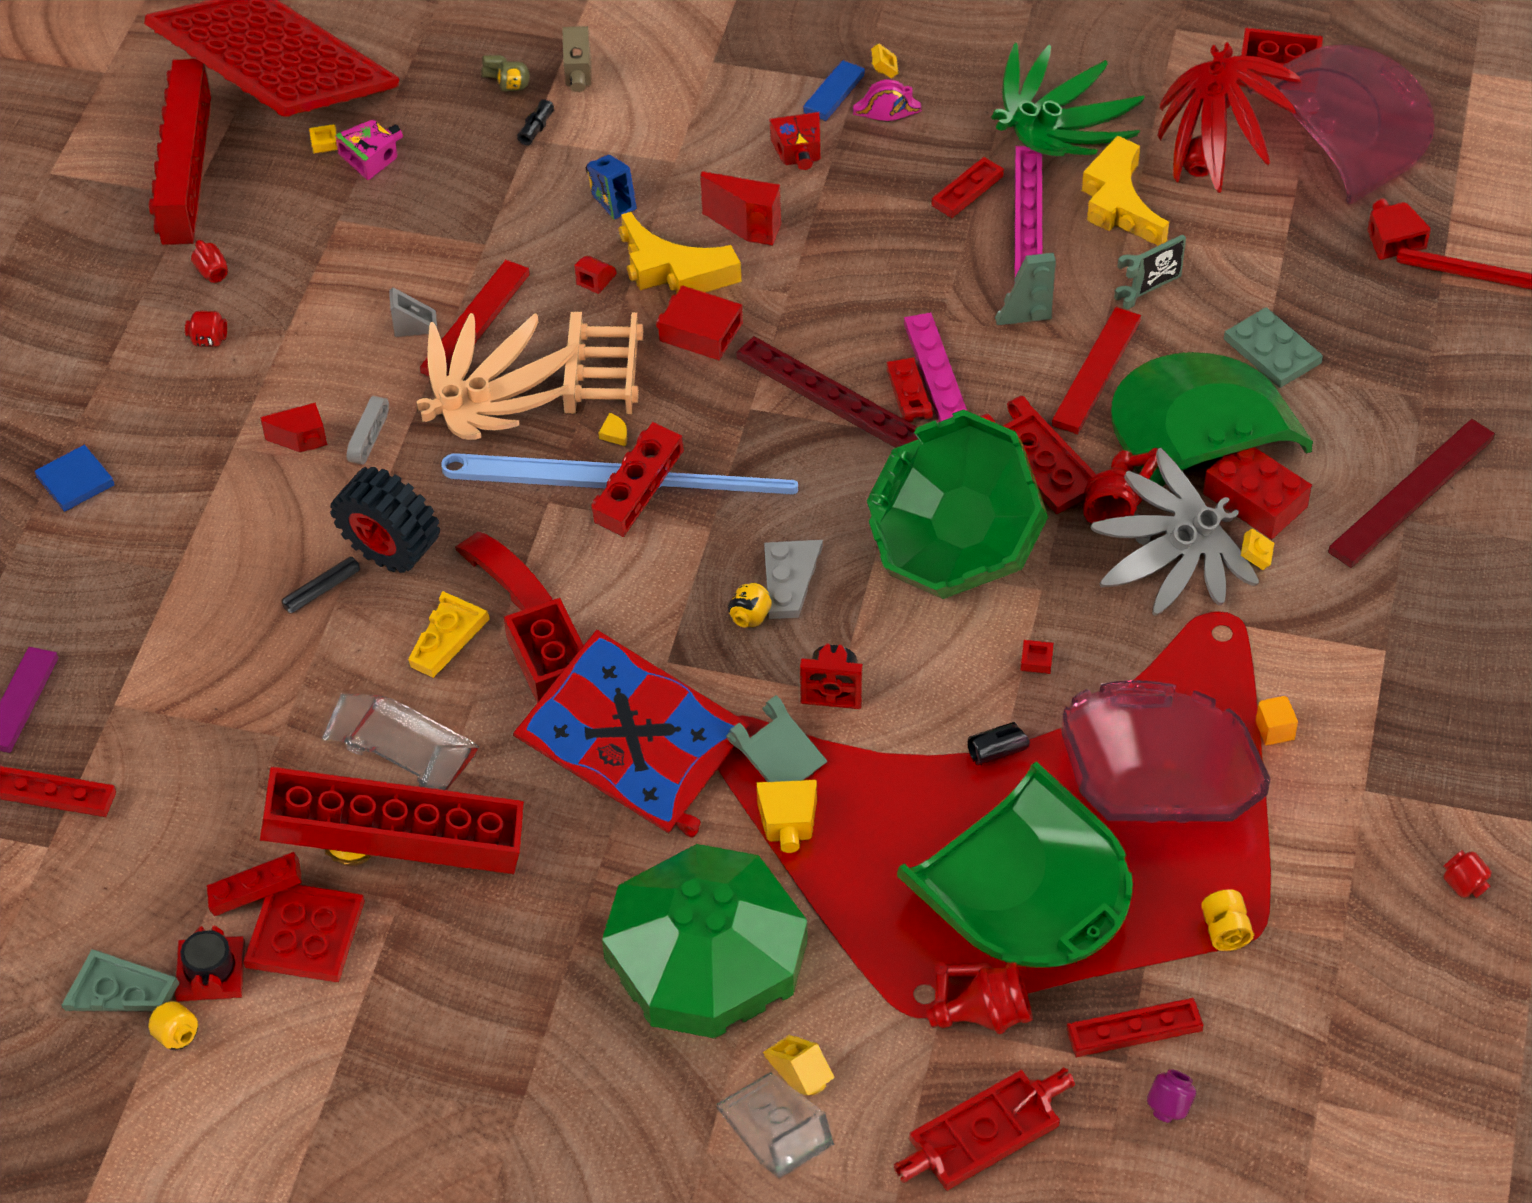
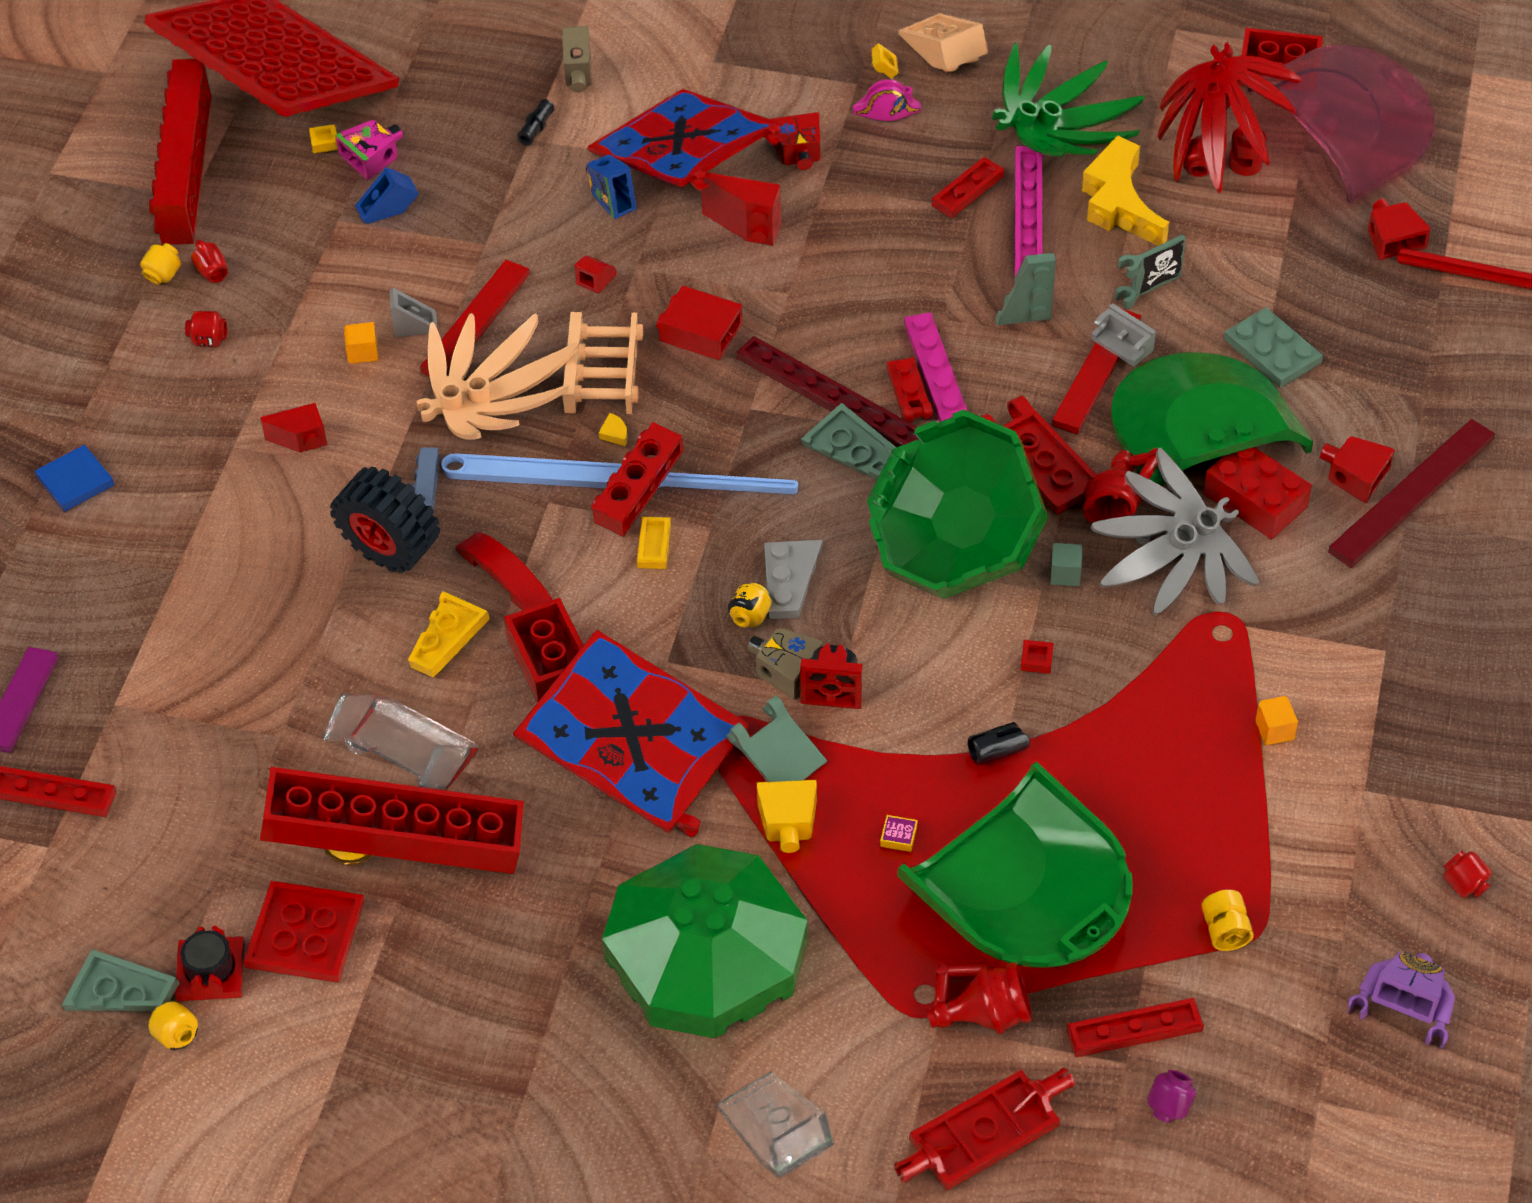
(160, 263): none -> yellow head
(254, 884): red plate -> none
(320, 584): black axle -> none
(361, 343): none -> light orange piece
(367, 430): light grey beam -> none
(387, 196): none -> blue slope
(427, 475): none -> sand blue piece
(510, 74): olive piece -> none
(654, 542): none -> yellow tile
(661, 262): yellow arch -> none
(685, 138): none -> flag
(780, 658): none -> dark tan torso
(800, 1064): yellow slope -> none
(834, 89): blue tile -> none
(849, 442): none -> sand green wing
(899, 833): none -> tile
(946, 41): none -> light nougat slope
(1066, 564): none -> sand green piece
(1124, 335): none -> light grey hinge
(1161, 754): clear pink windscreen -> none
(1242, 156): none -> red wheel
(1257, 549): yellow plate -> none
(1358, 466): none -> red torso
(1411, 987): none -> medium lavender torso

